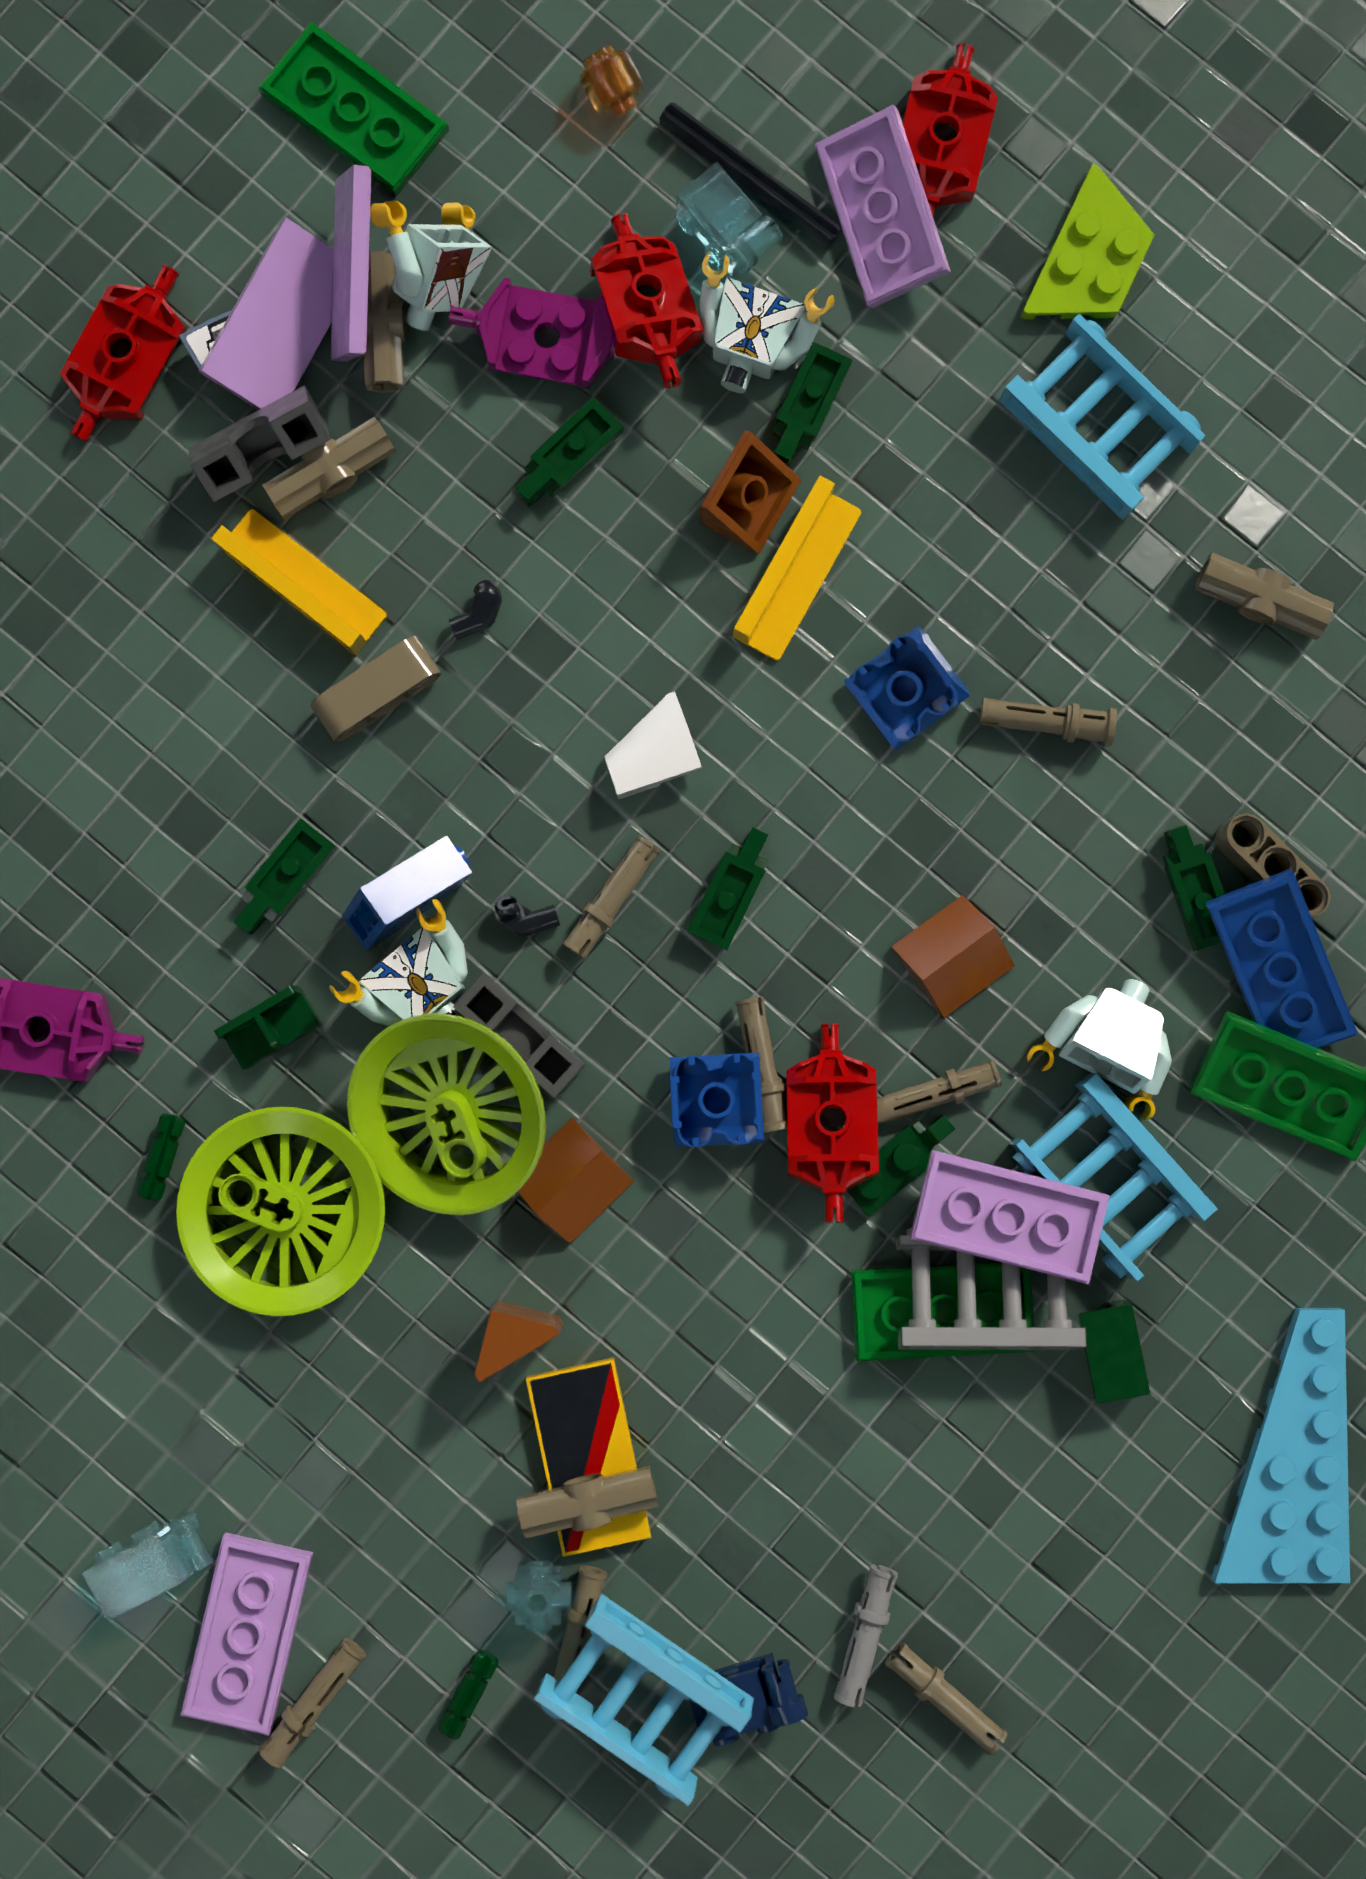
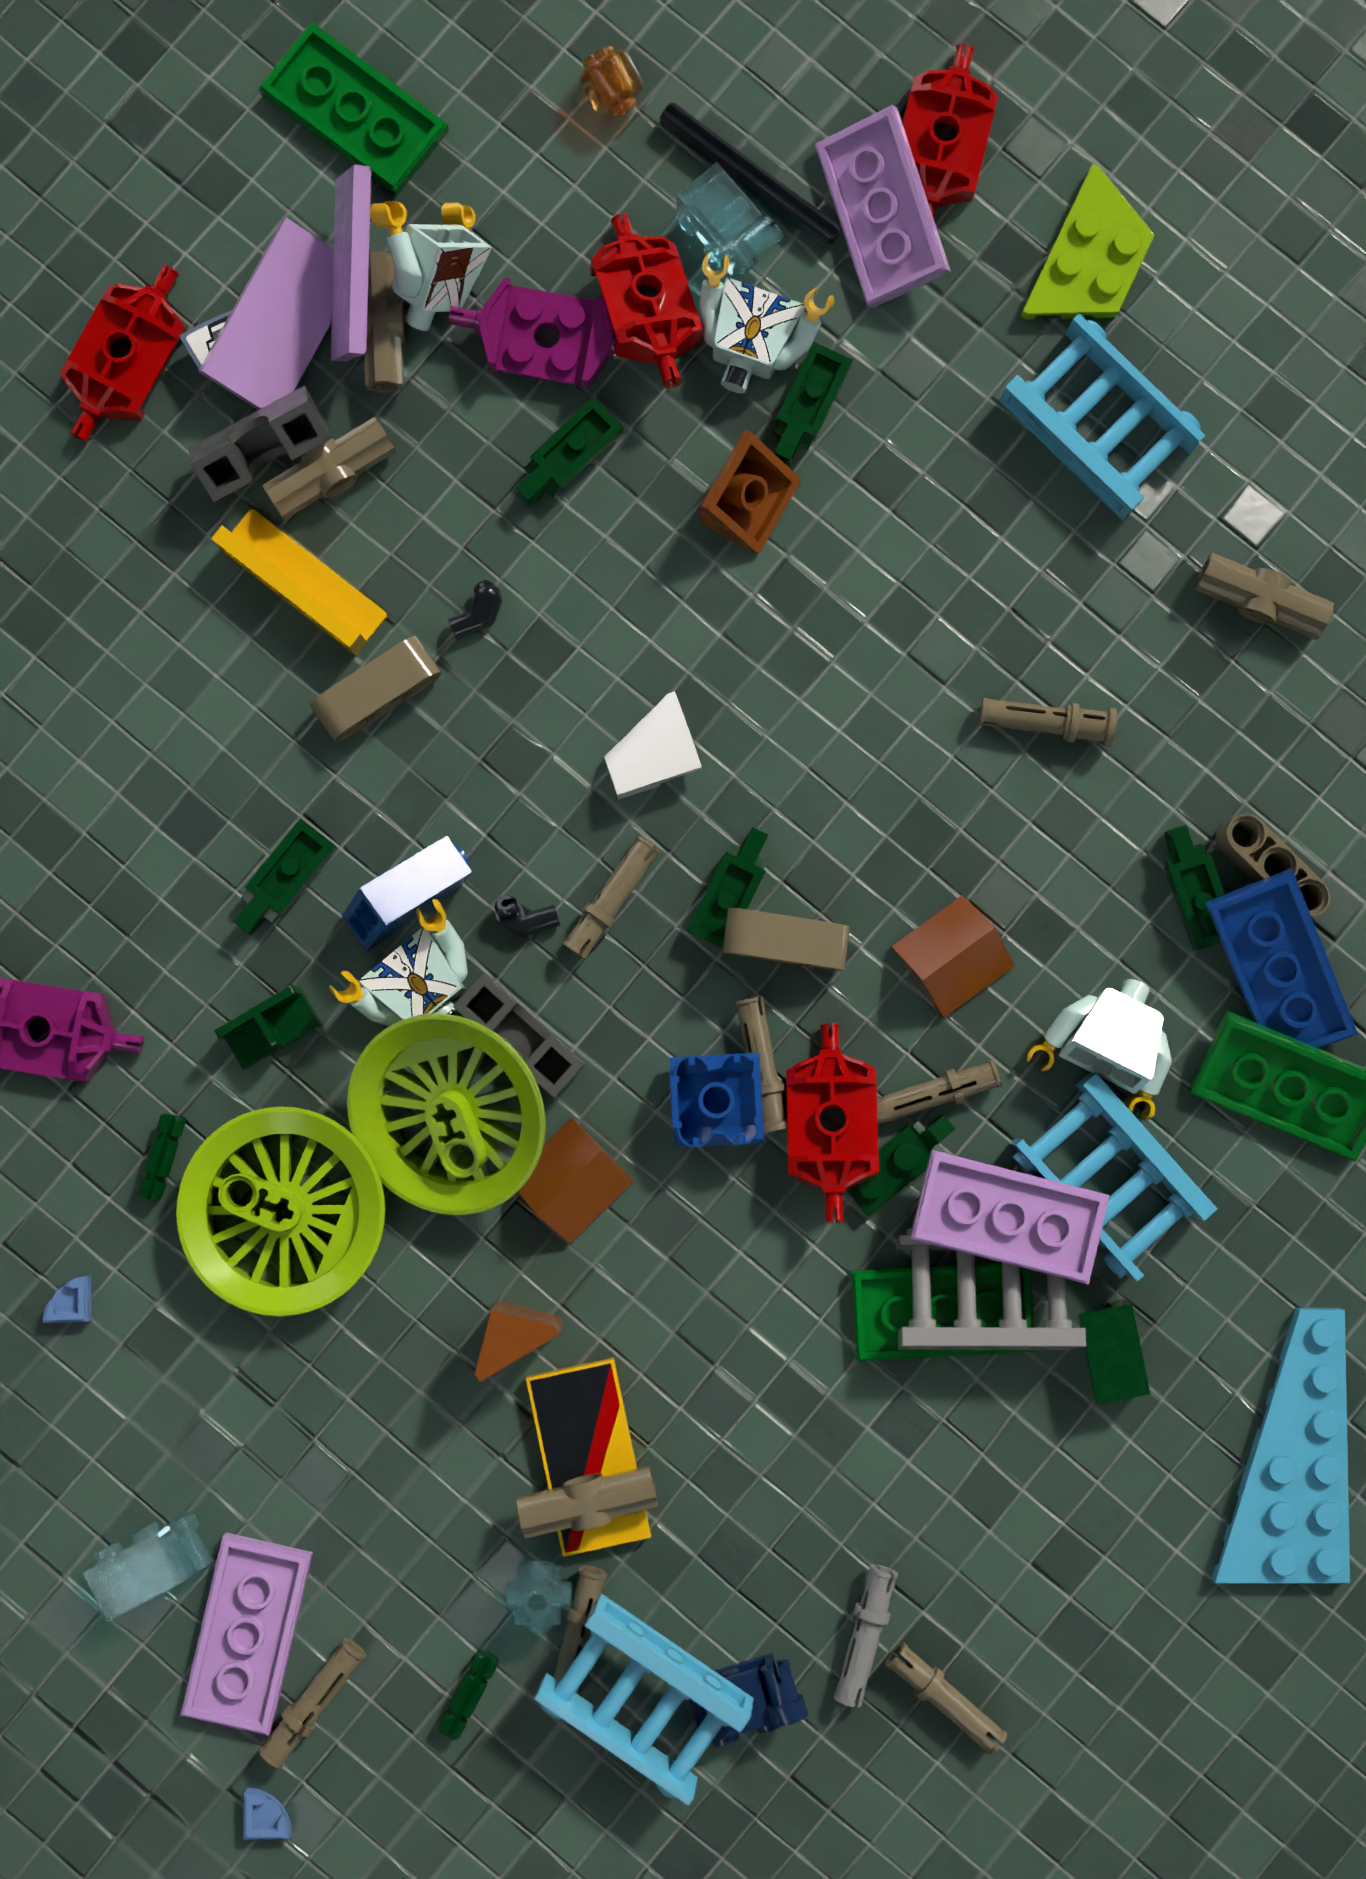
(71, 1302): none -> medium blue tile
(264, 1816): none -> medium blue tile
(786, 939): none -> dark tan beam
(797, 571): yellow panel -> none
(907, 687): blue slope -> none

